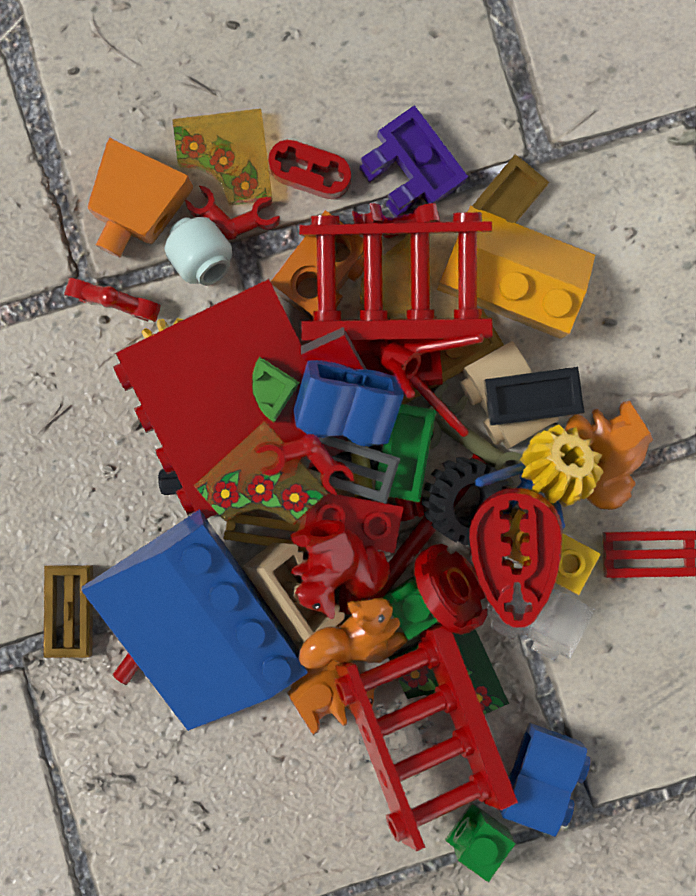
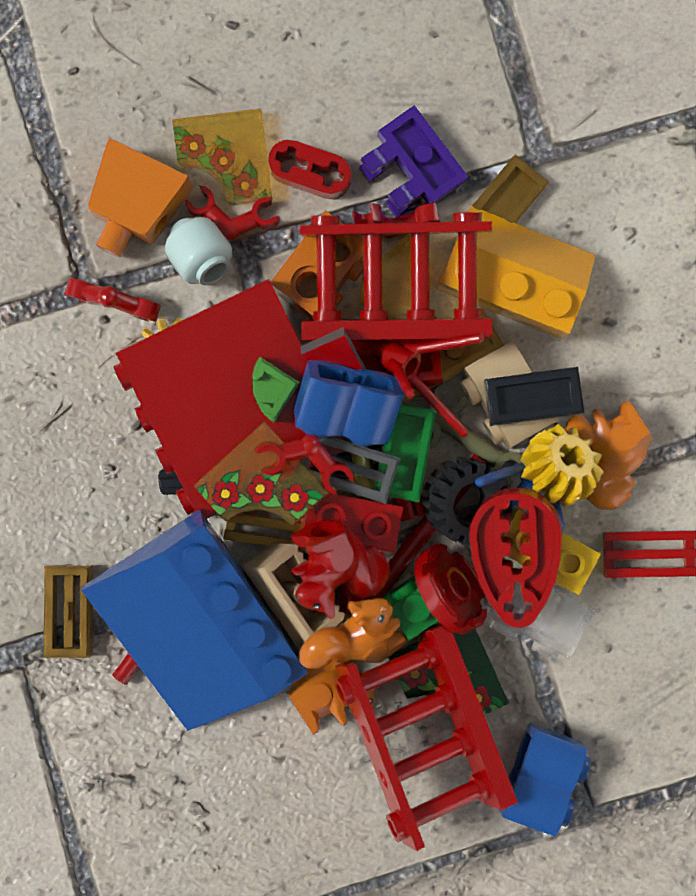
(480, 842): green brick -> none

